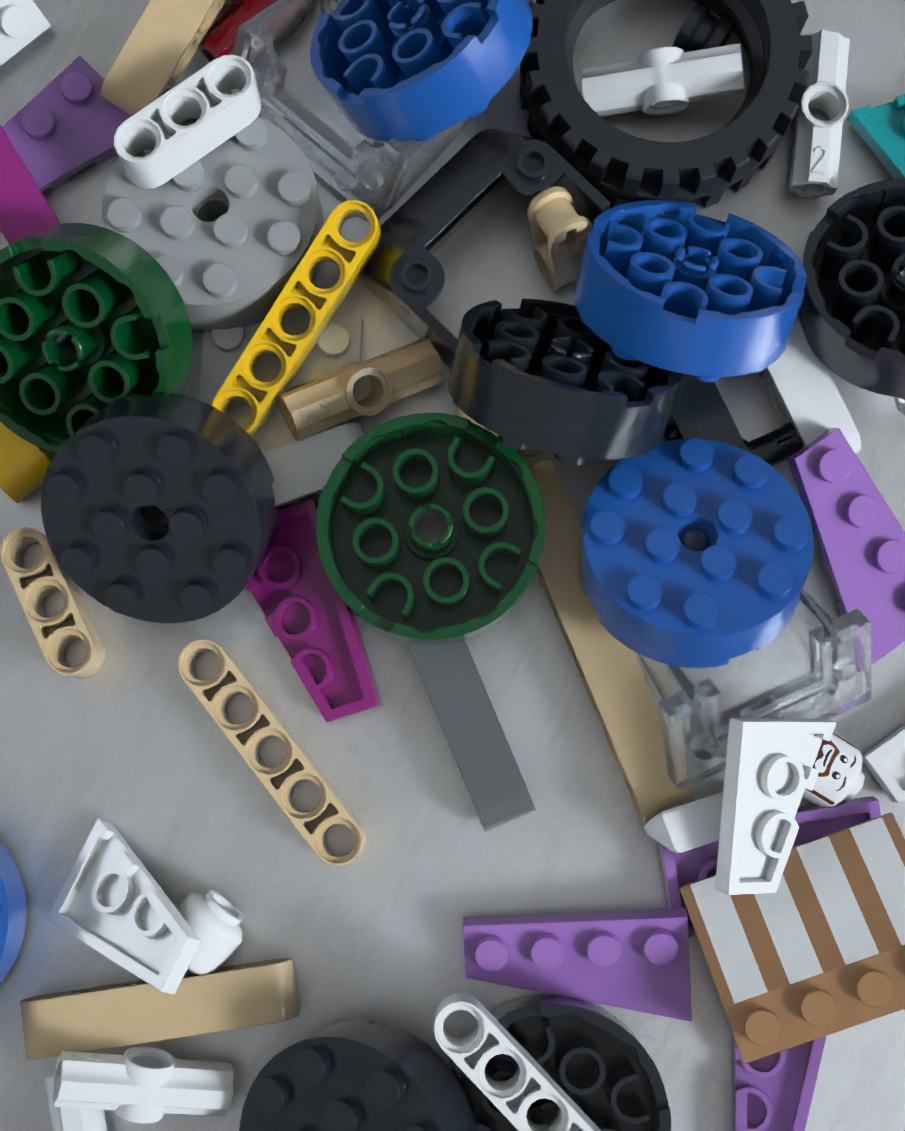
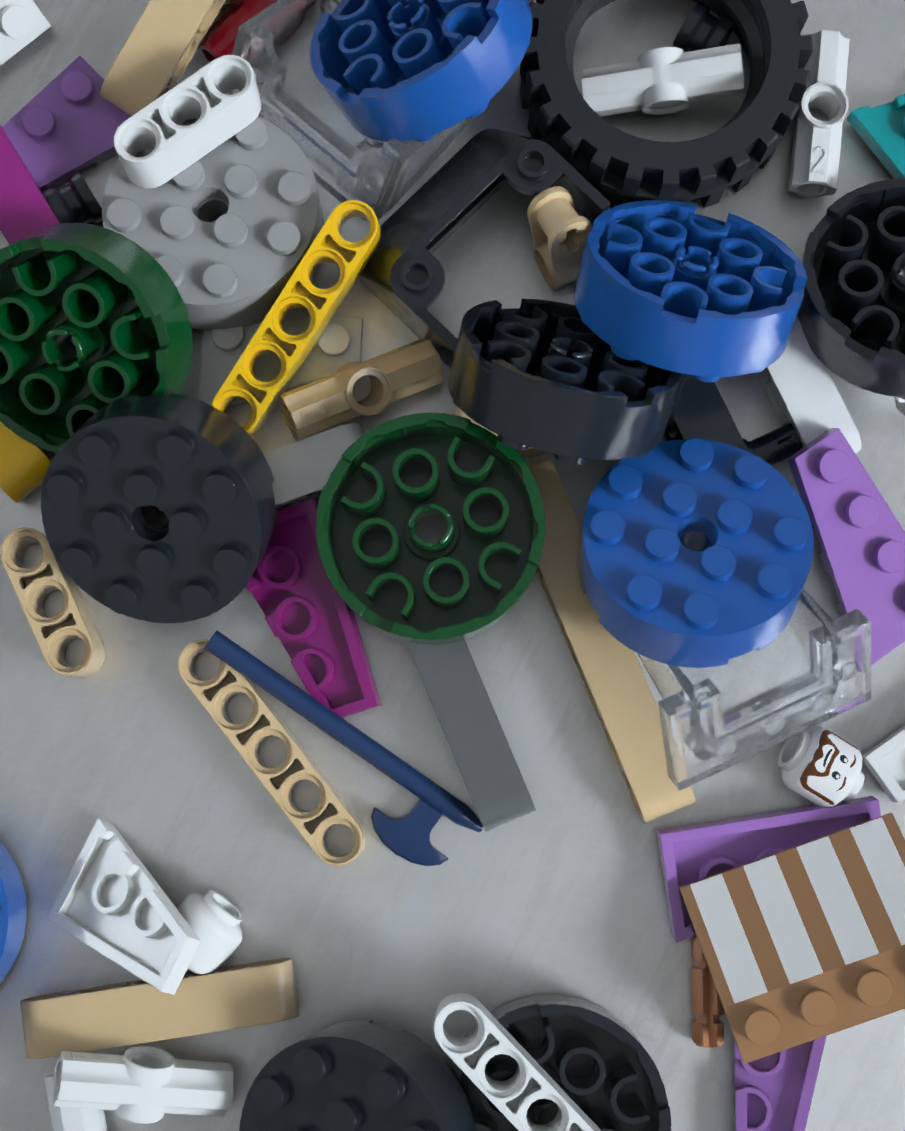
(74, 202): none -> black wheel
(403, 835): none -> dark blue piece
(598, 957): medium lavender wing -> none
(688, 824): white slope -> none
(706, 1003): none -> nougat axle
(763, 785): white wing -> none

